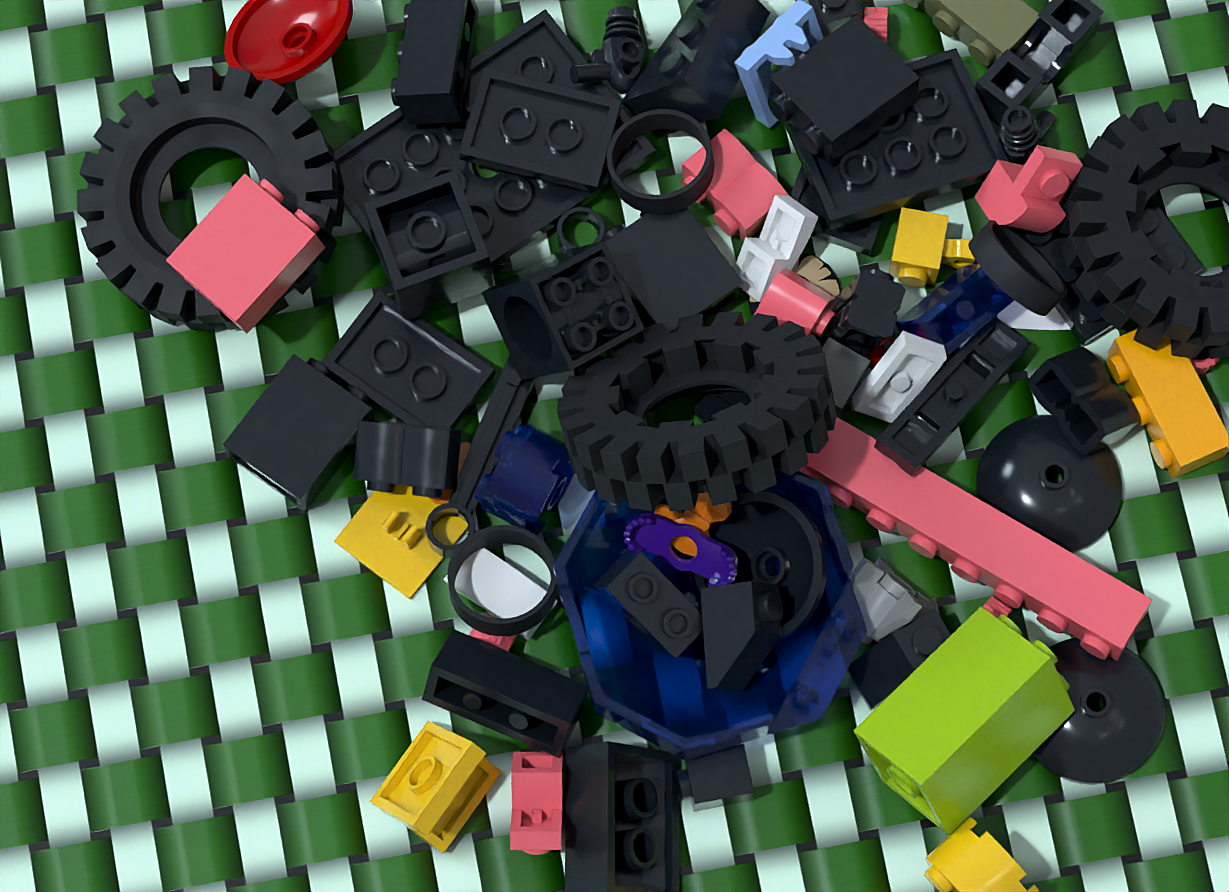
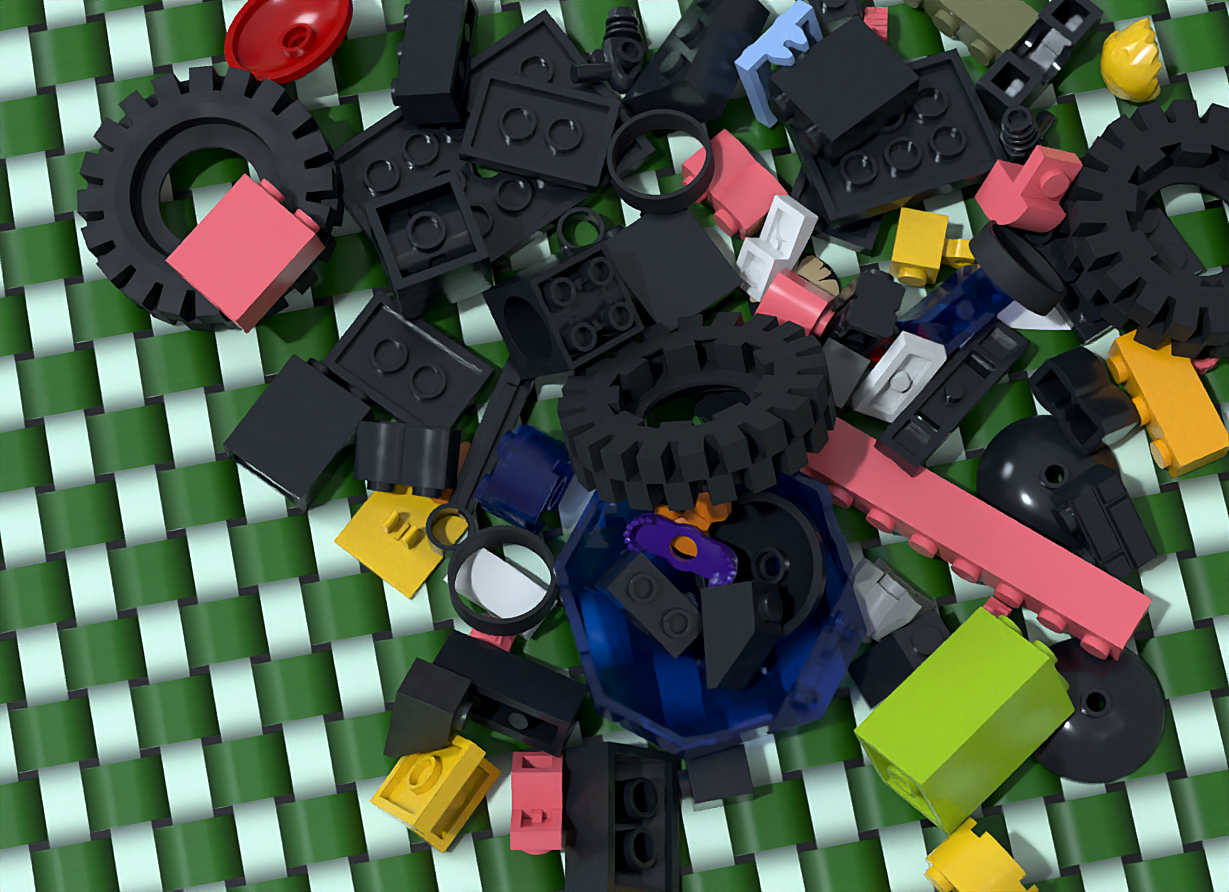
(427, 709): none -> pearl dark grey slope
(1103, 521): none -> black brick
(1131, 62): none -> yellow hair

